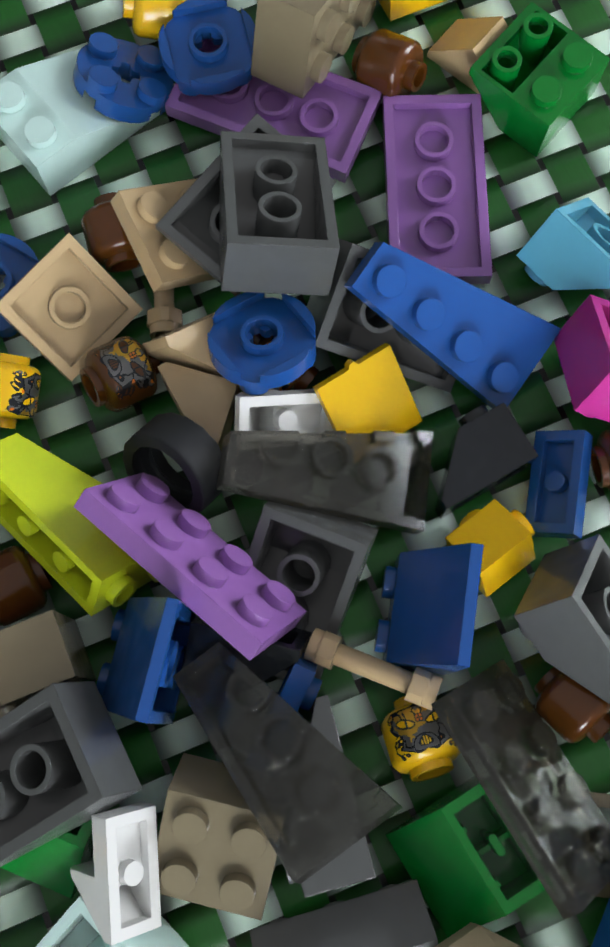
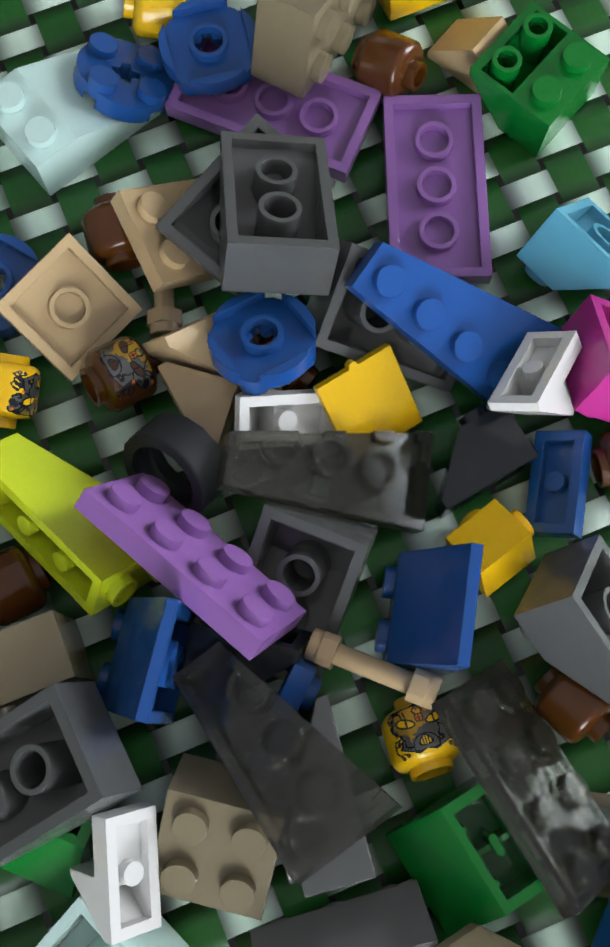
(537, 375): none -> white slope

